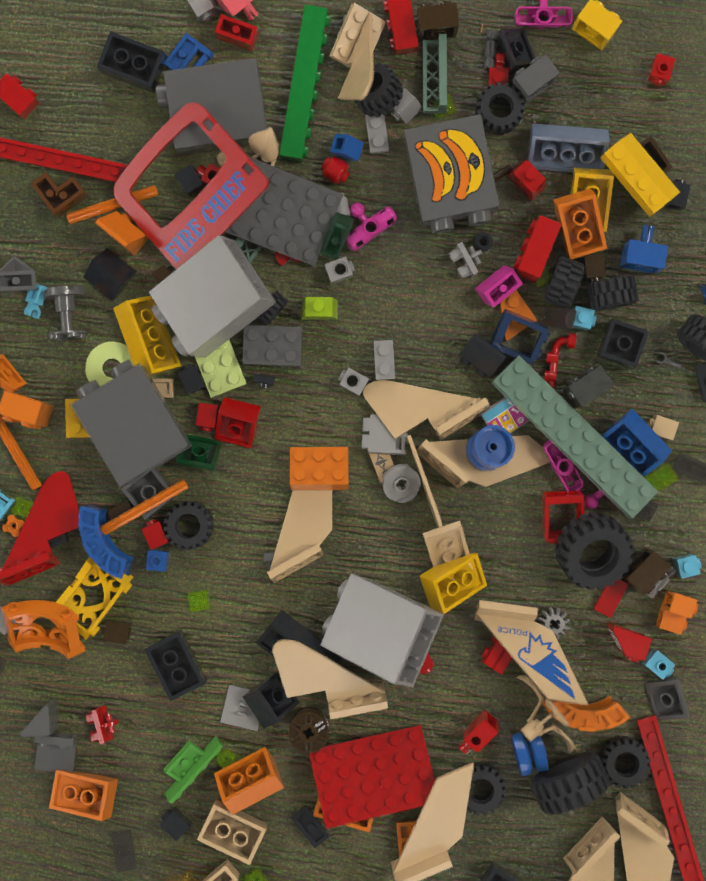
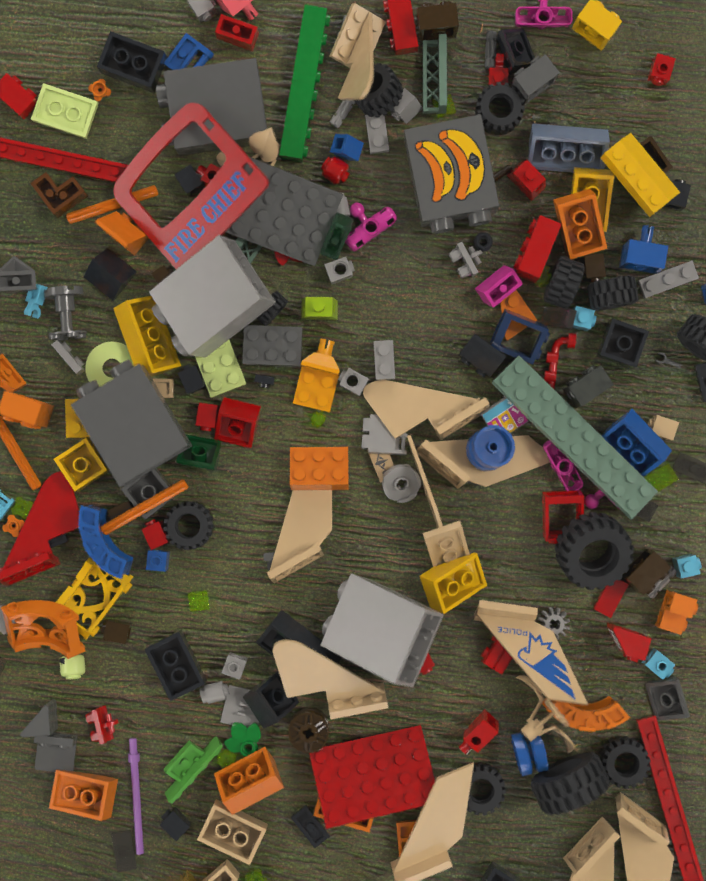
(64, 111): none -> yellowish green plate
(64, 351): none -> light grey plate
(72, 667): none -> yellowish green head
(82, 464): none -> yellow brick
(100, 84): none -> orange plate
(133, 759): none -> medium lavender bar
(214, 692): none -> light grey brick
(234, 665): none -> light grey brick
(242, 736): none -> green plate
(318, 379): none -> light orange plate
(318, 419): none -> clear neon green plate
(341, 112): none -> light grey axle
(668, 279): none -> light grey plate

